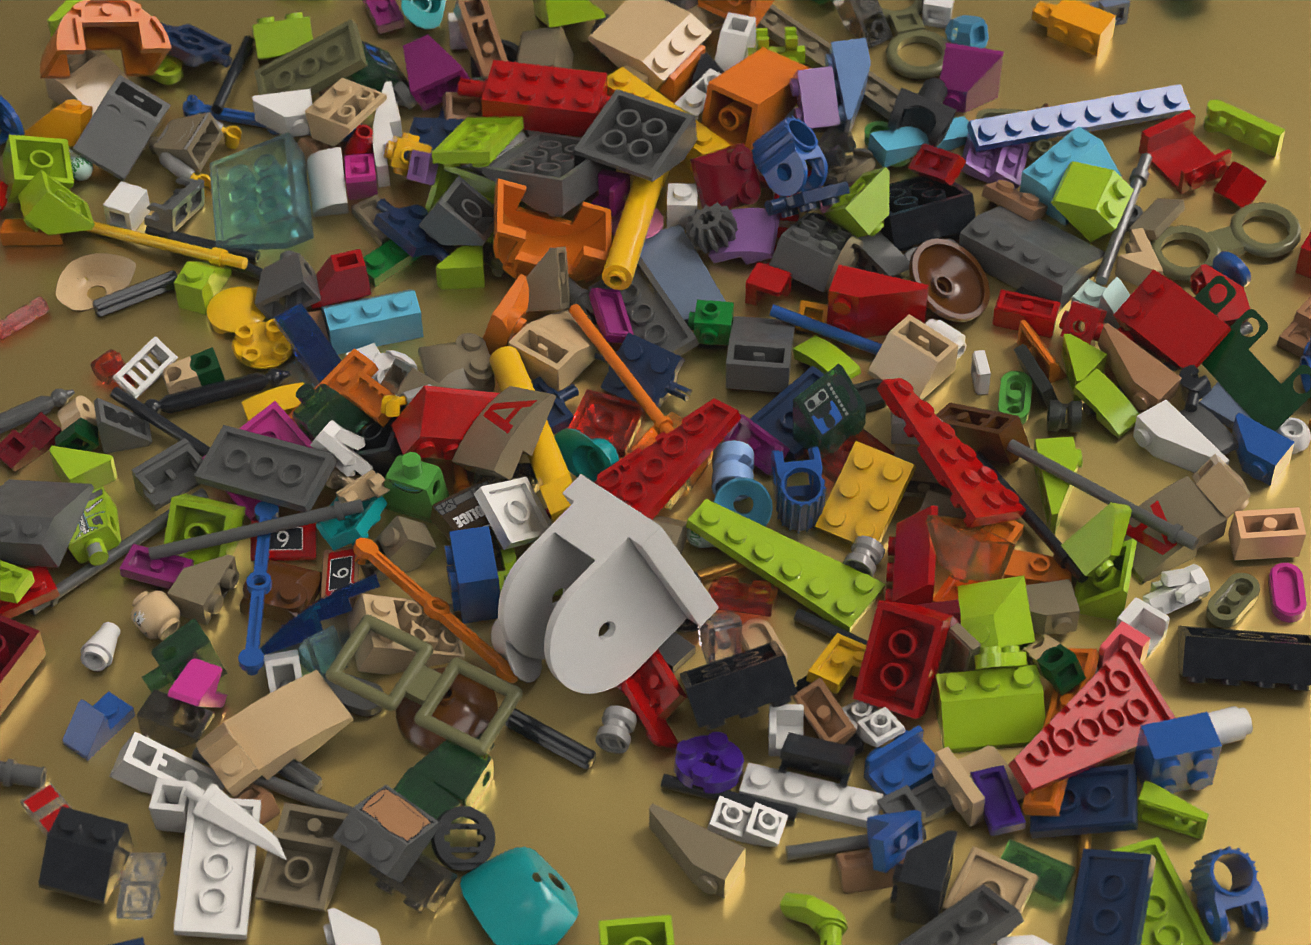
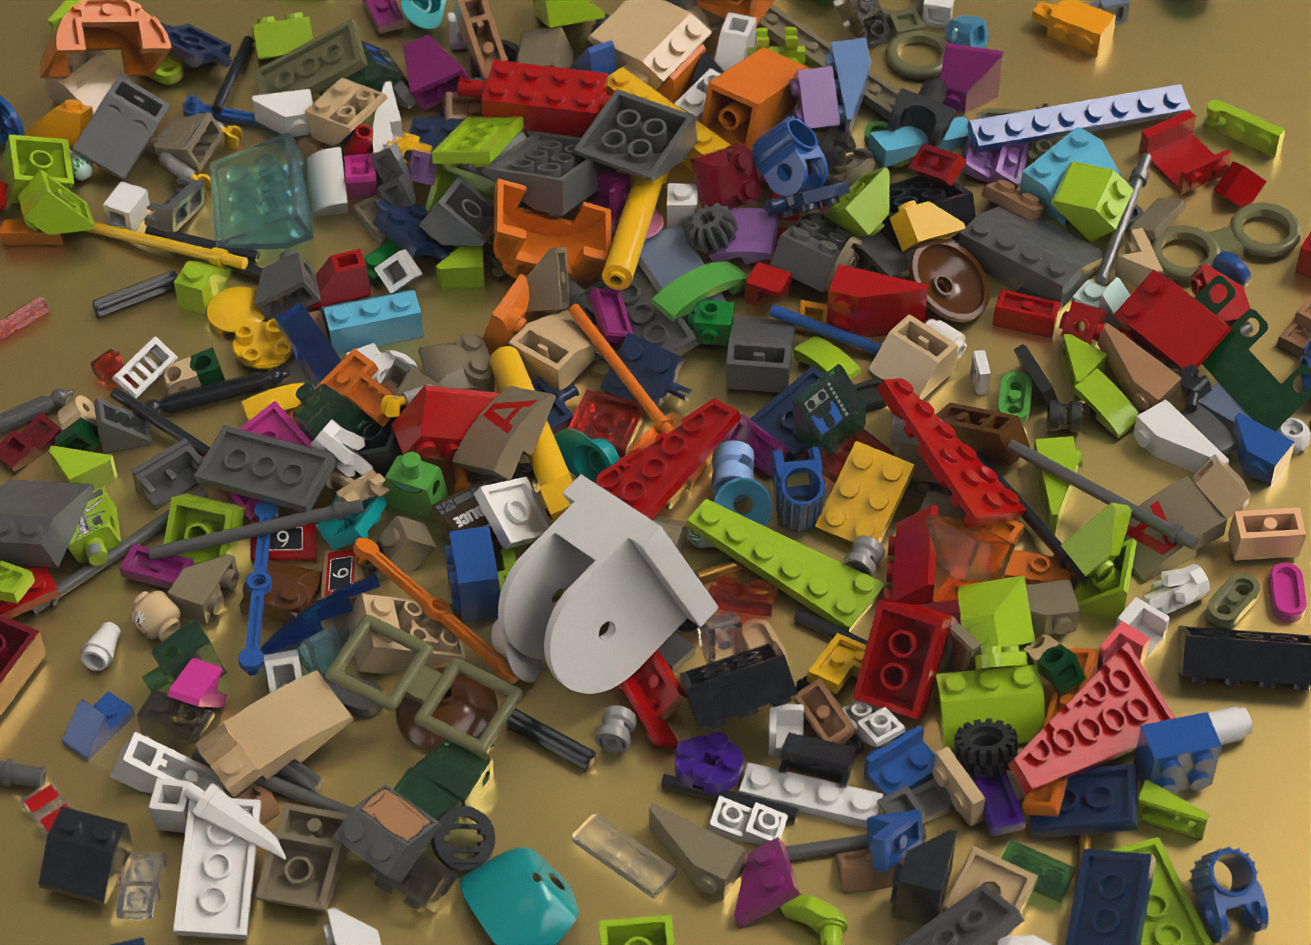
(101, 269): tan piece -> none
(396, 179): none -> dark grey slope
(398, 271): none -> white brick
(597, 59): none -> blue slope
(624, 855): none -> clear plate
(696, 285): none -> bright green slope
(766, 882): none -> magenta wing
(923, 222): none -> yellow slope
(986, 747): none -> black tyre
(1040, 352): orange slope -> none

